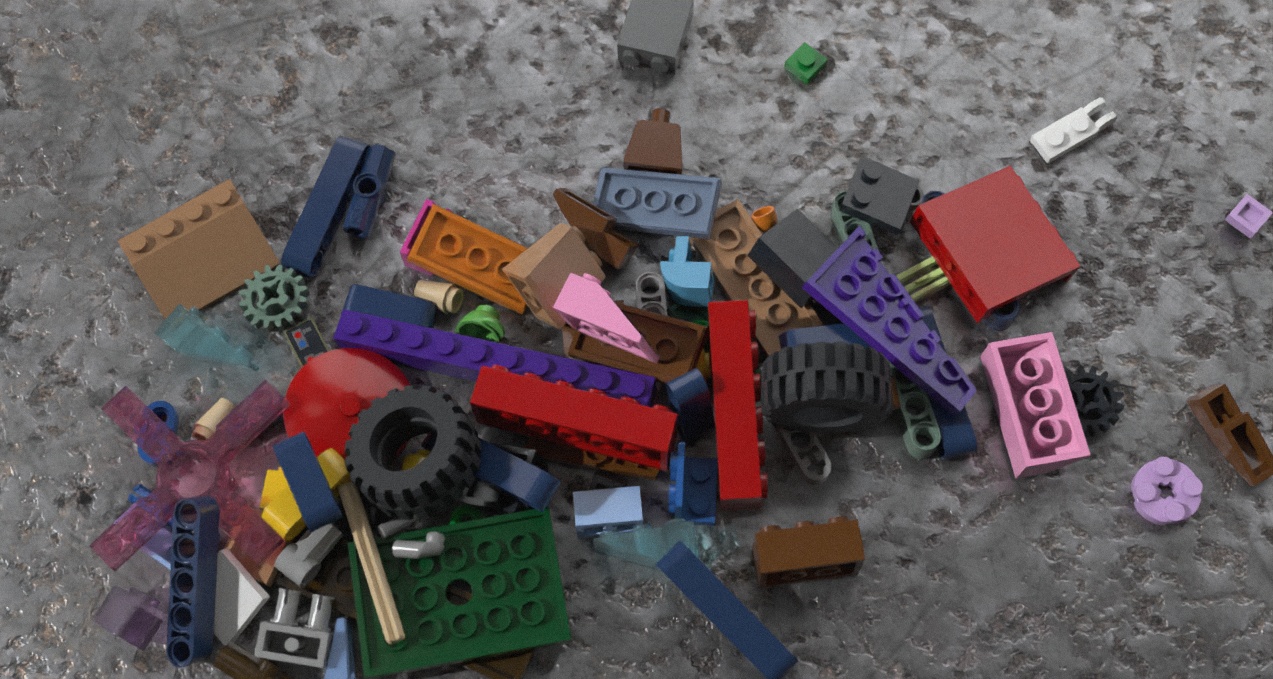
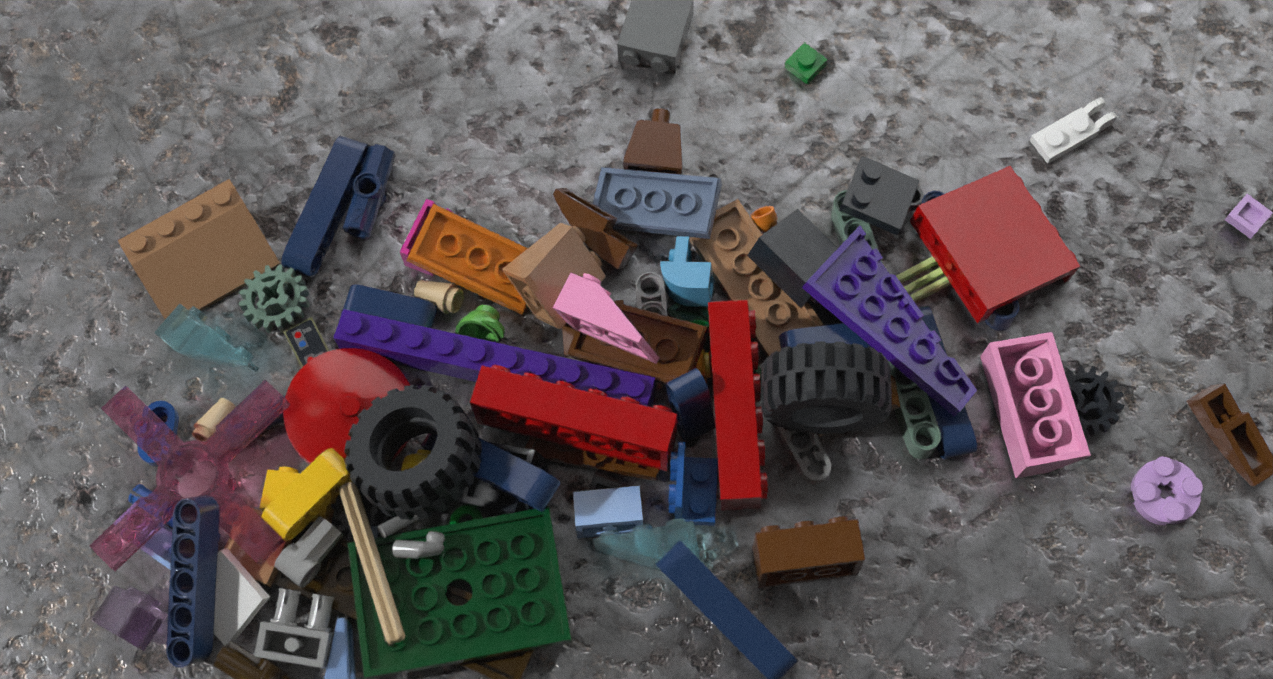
(307, 481): dark blue beam -> none

